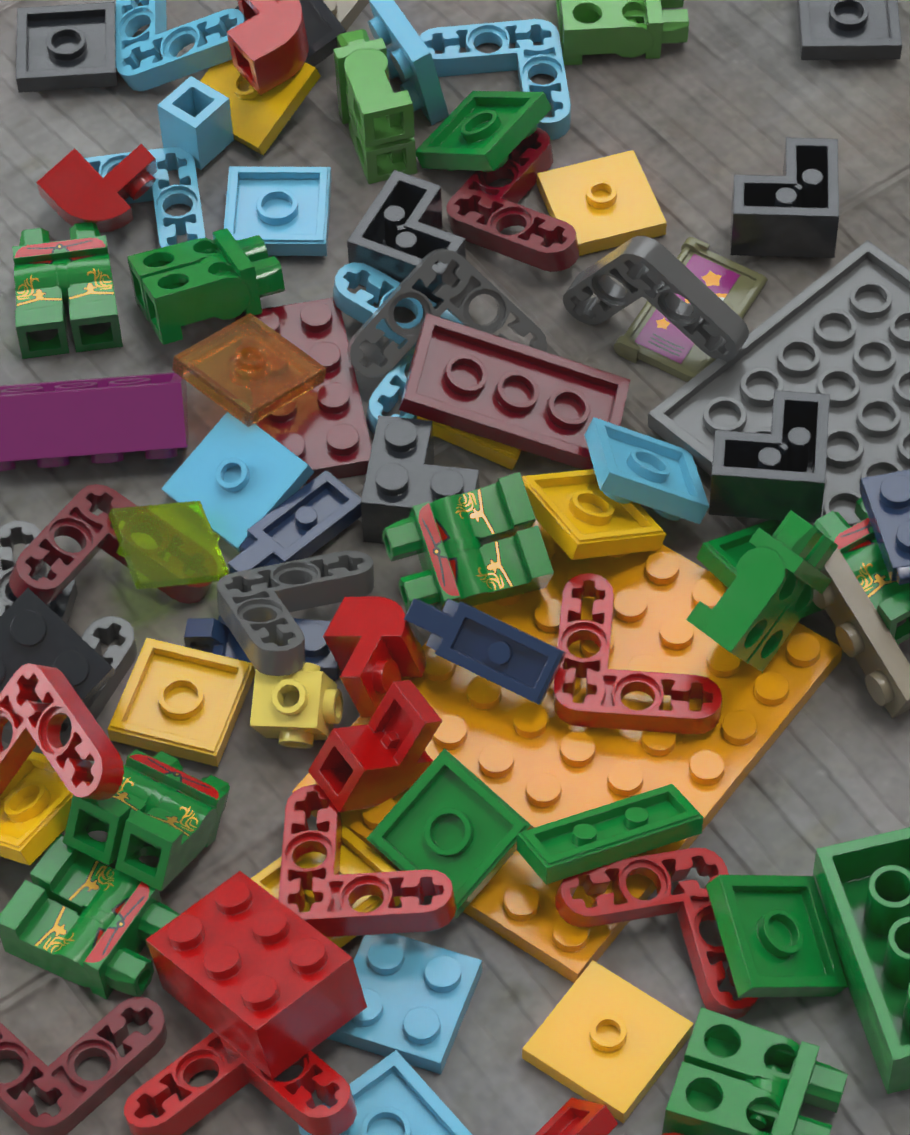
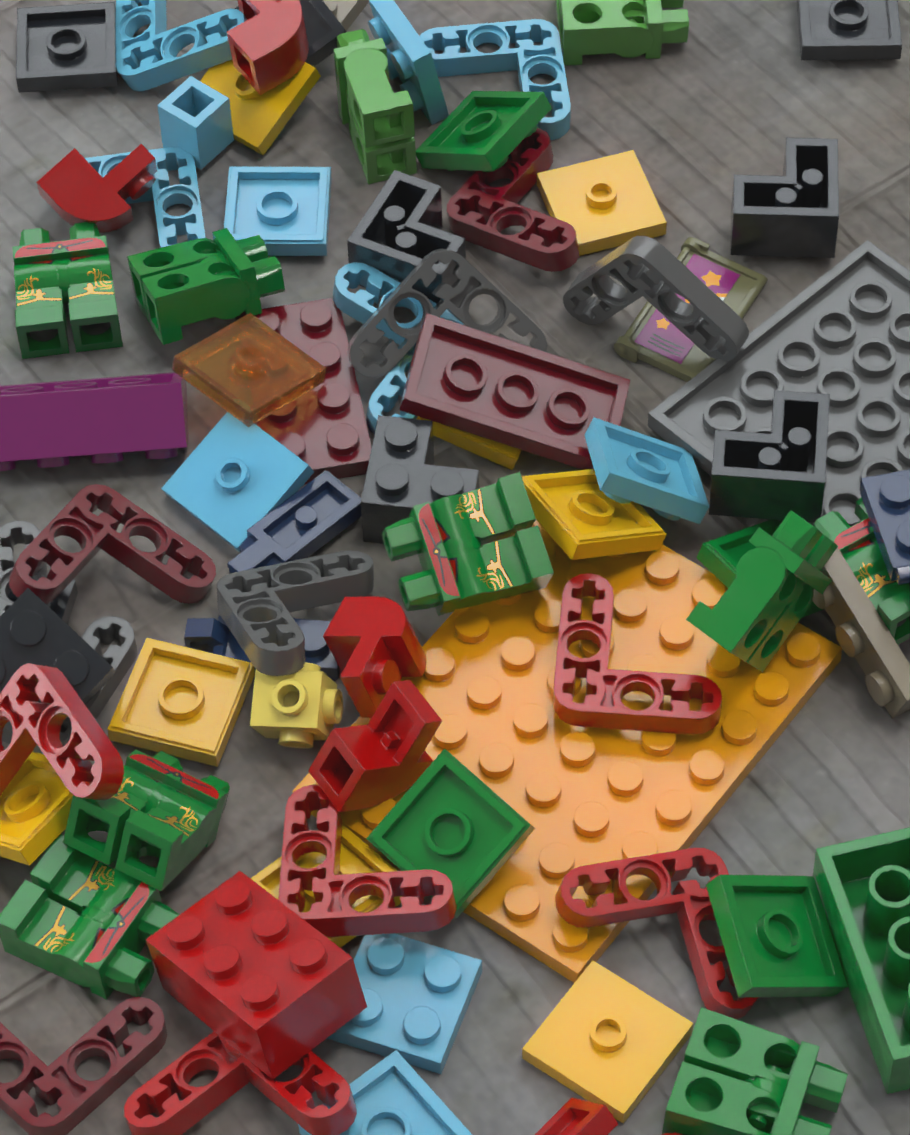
(168, 544): clear neon green piece -> none
(489, 647): dark blue hinge -> none
(609, 833): green tile -> none

